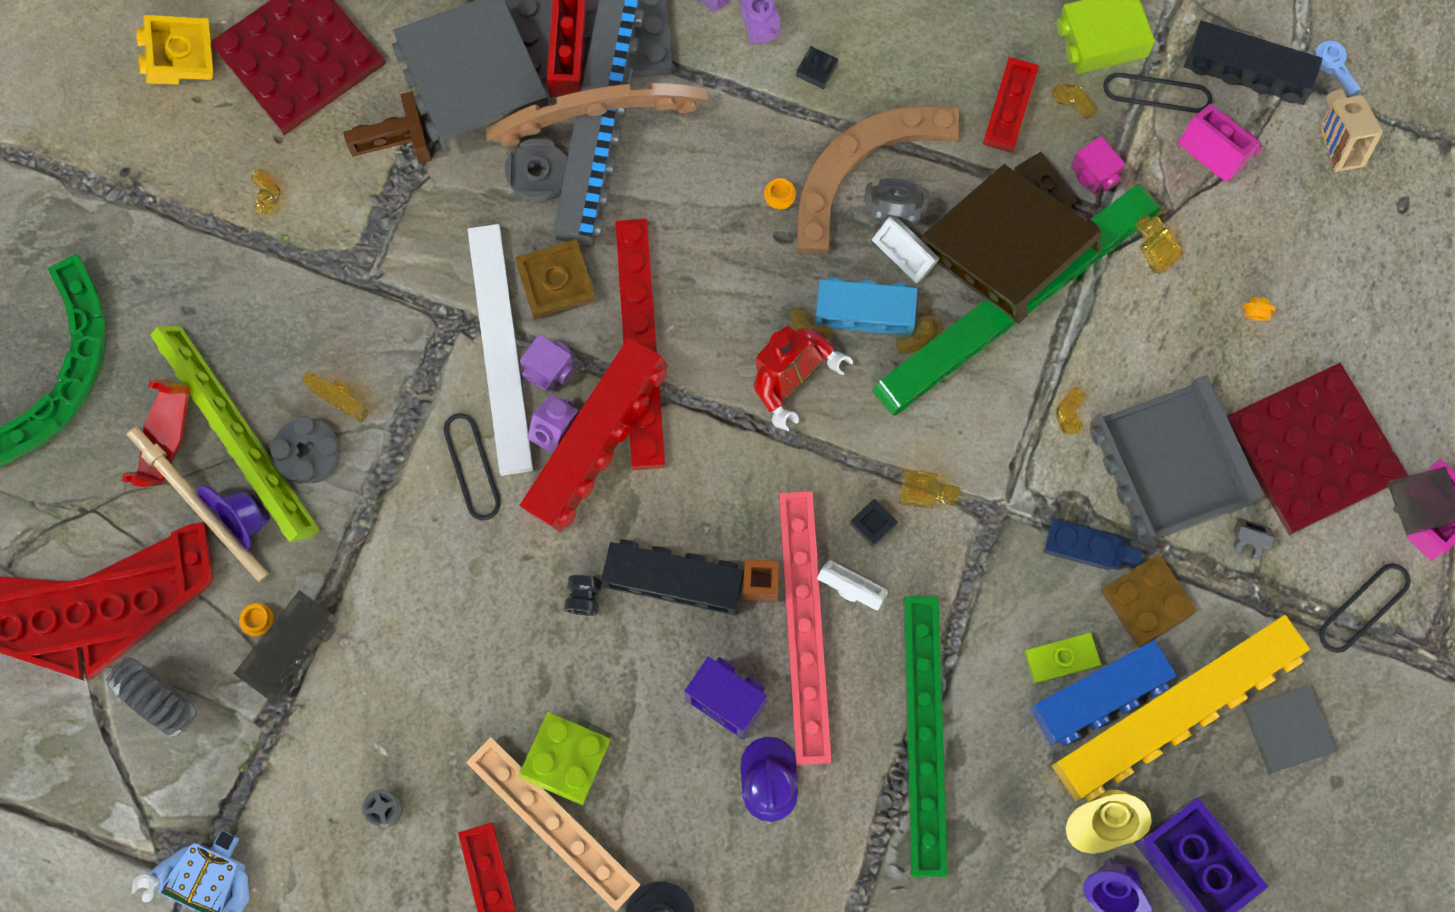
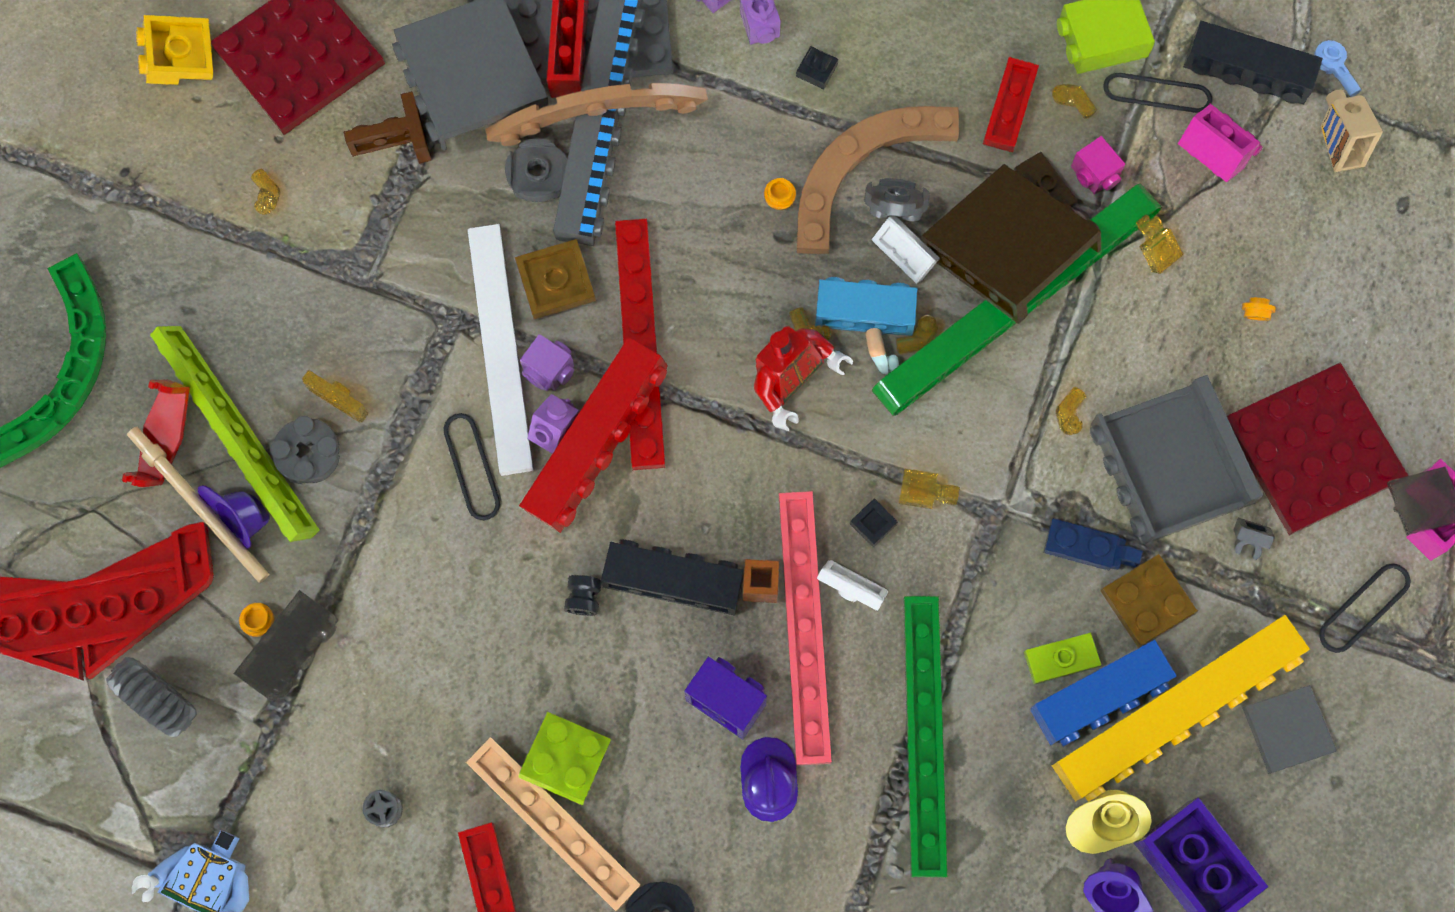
(877, 352): none -> arm

